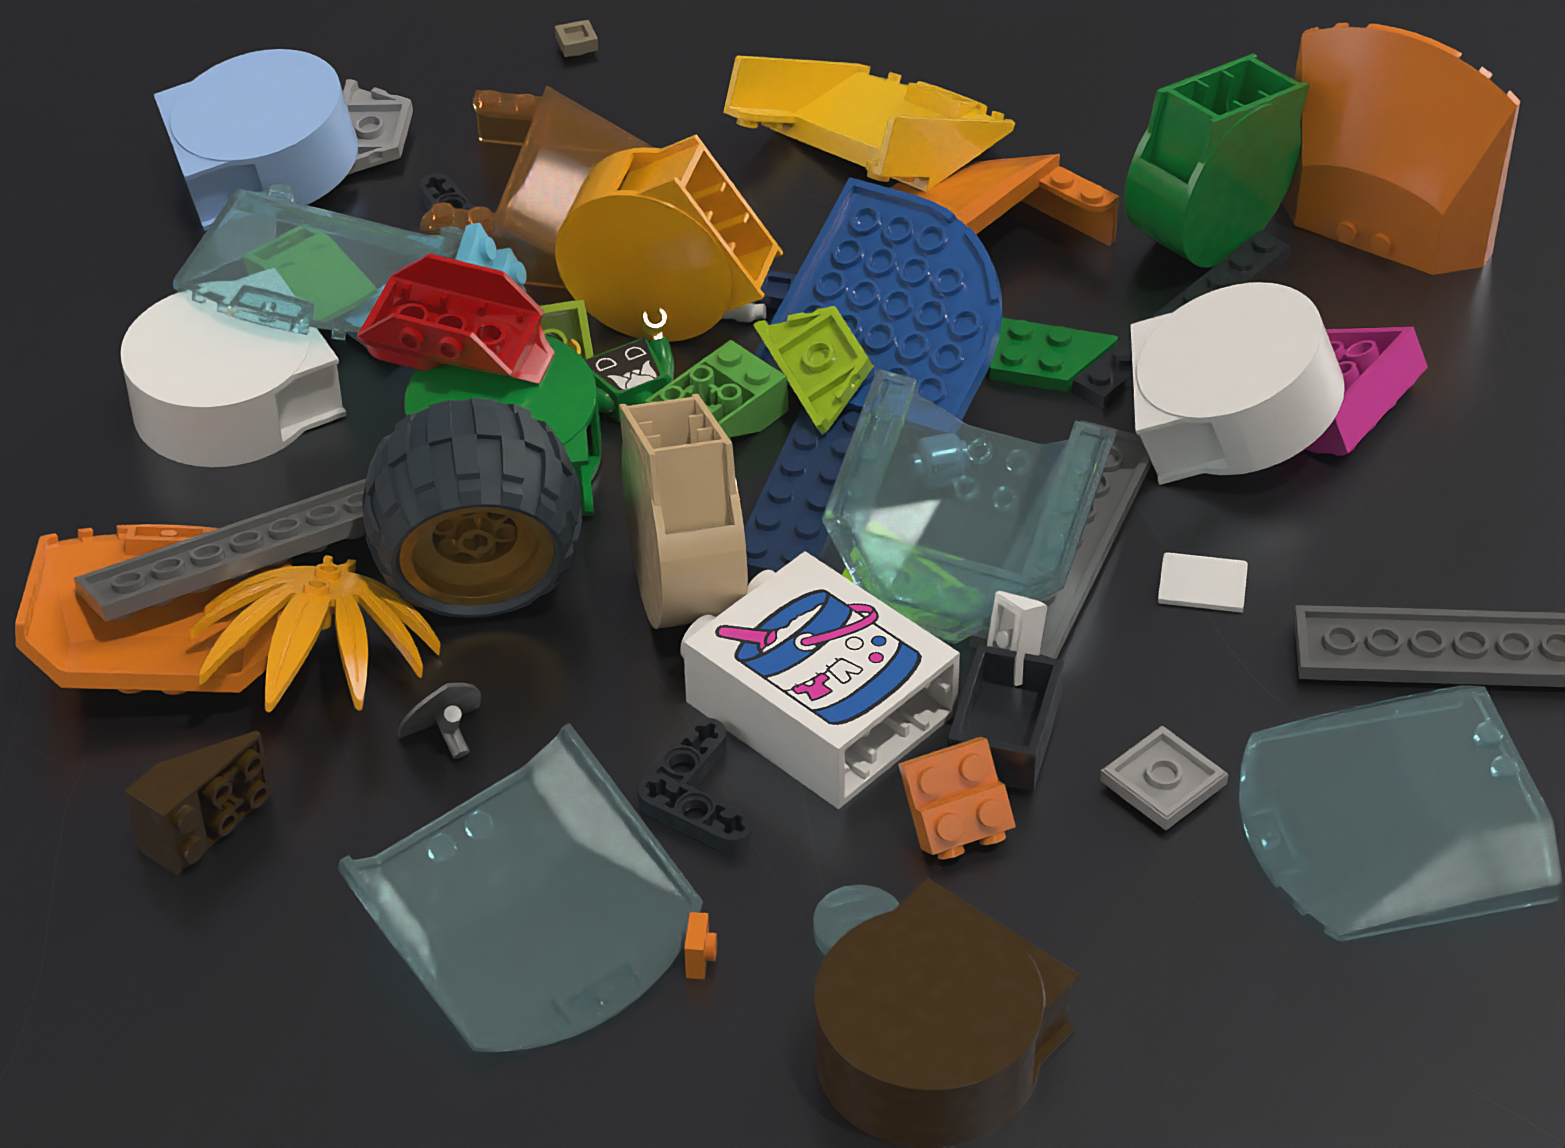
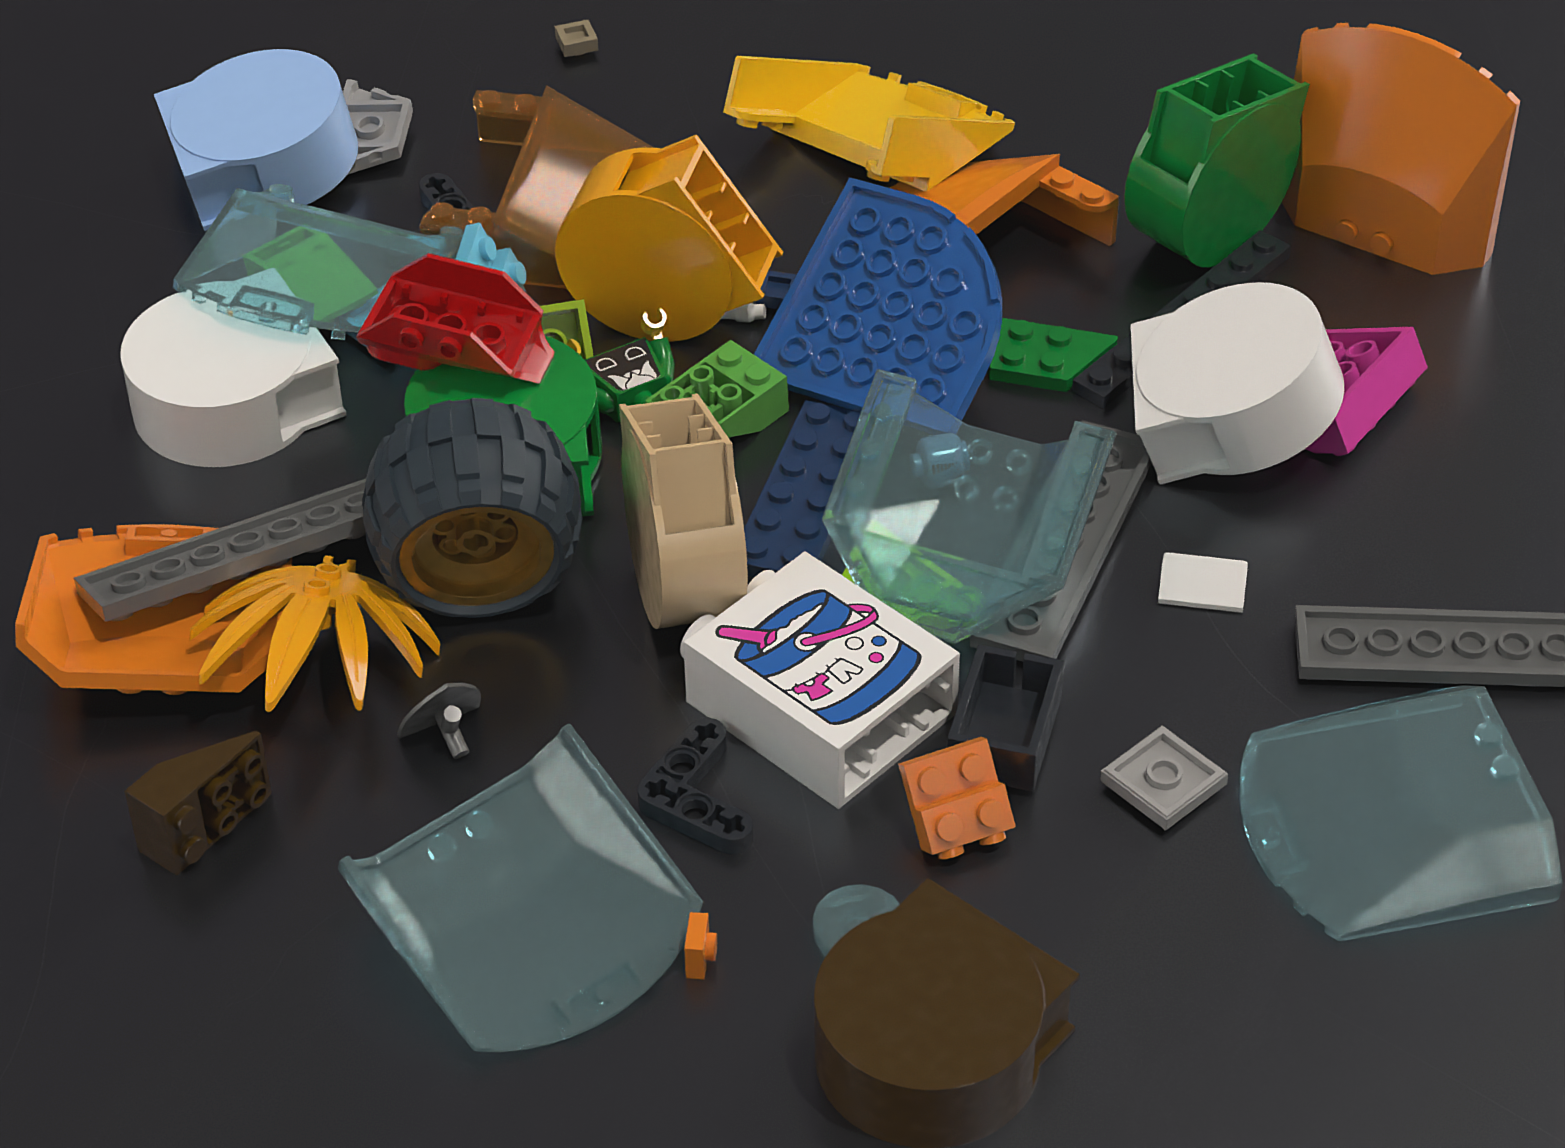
(819, 360): lime wing -> none
(1017, 626): white slope -> none

